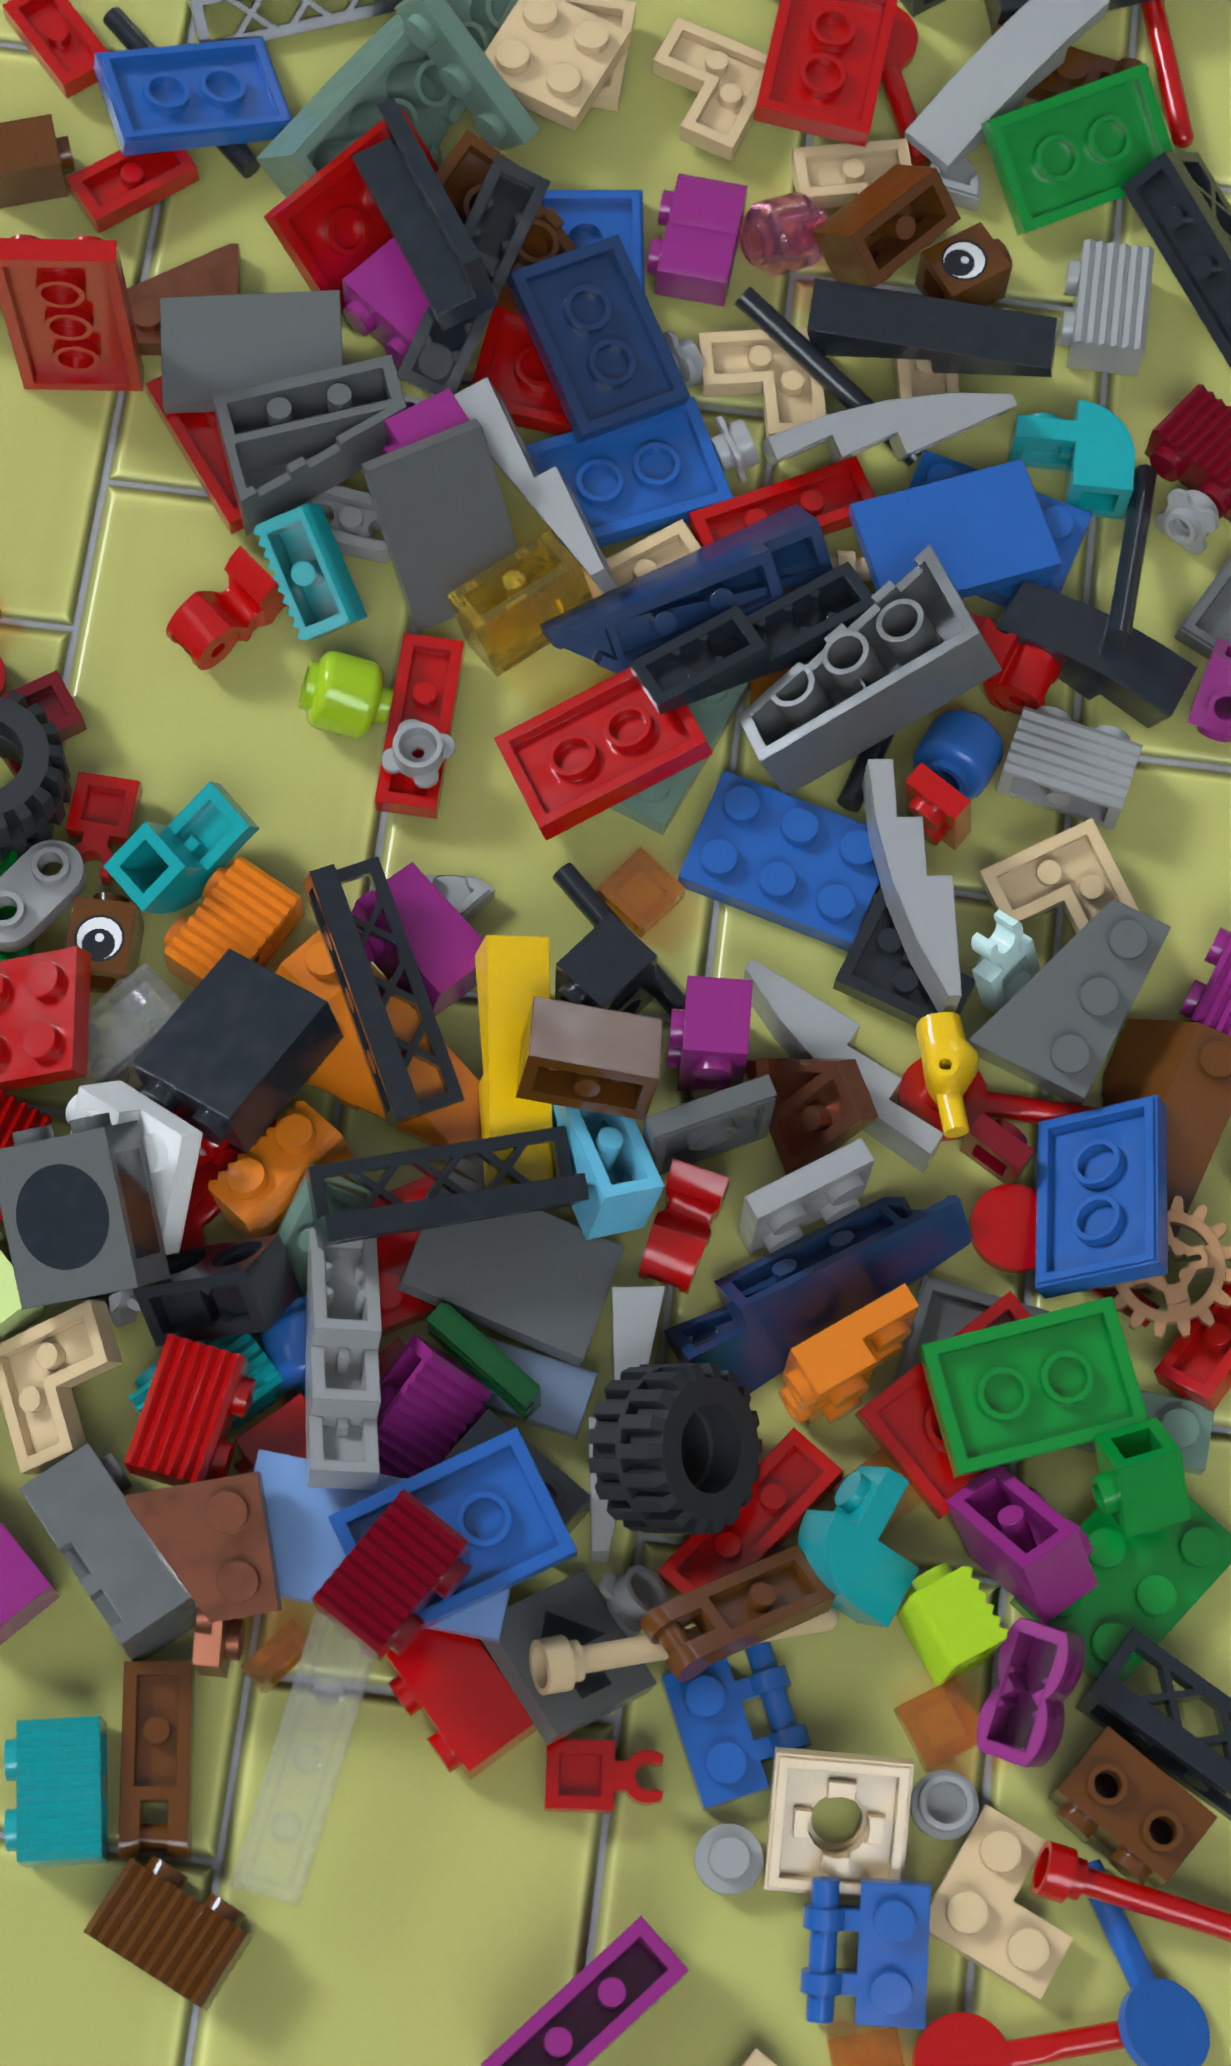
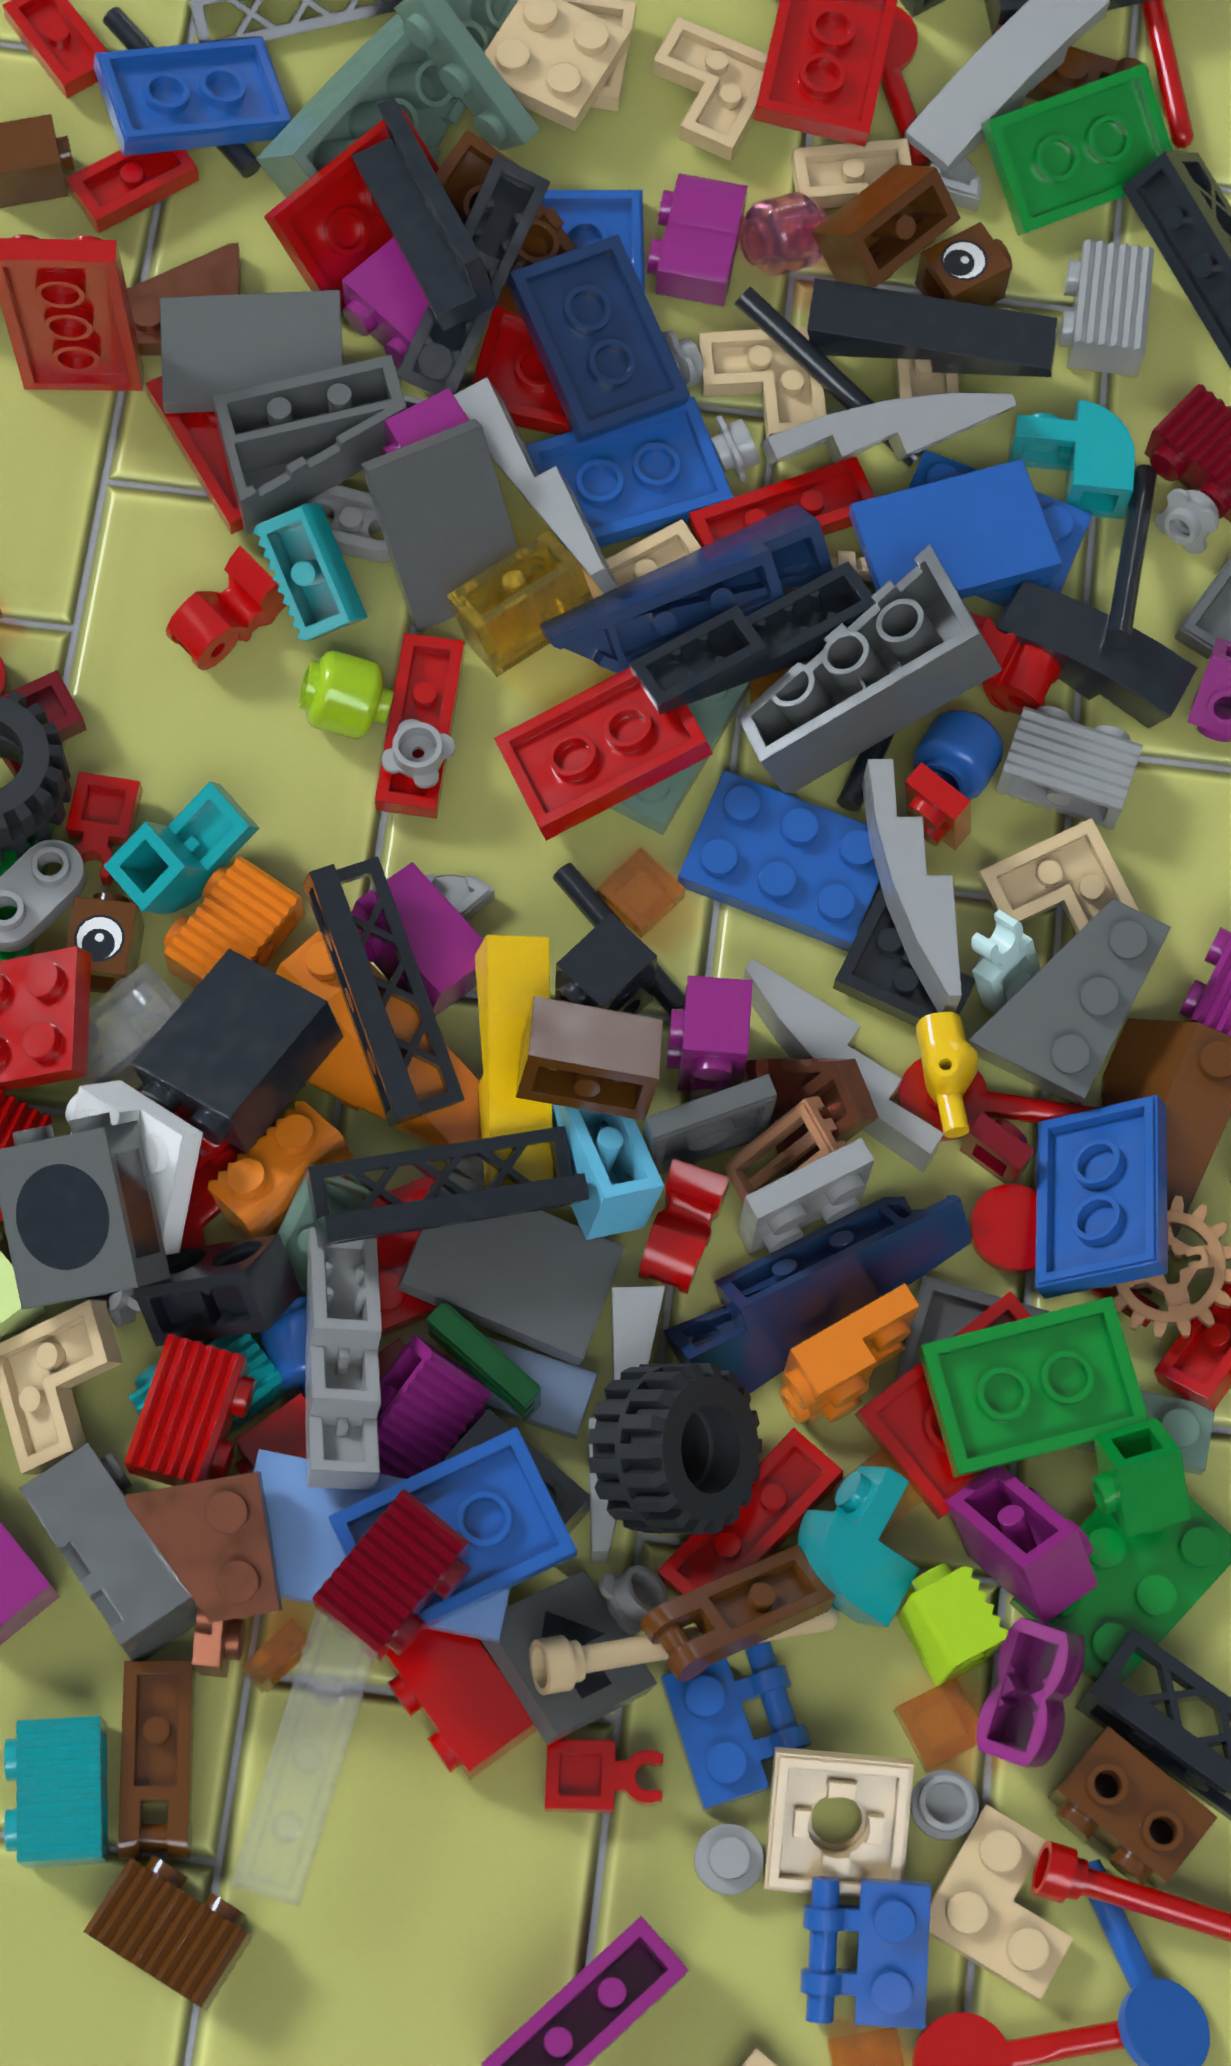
(818, 1135): none -> nougat tile

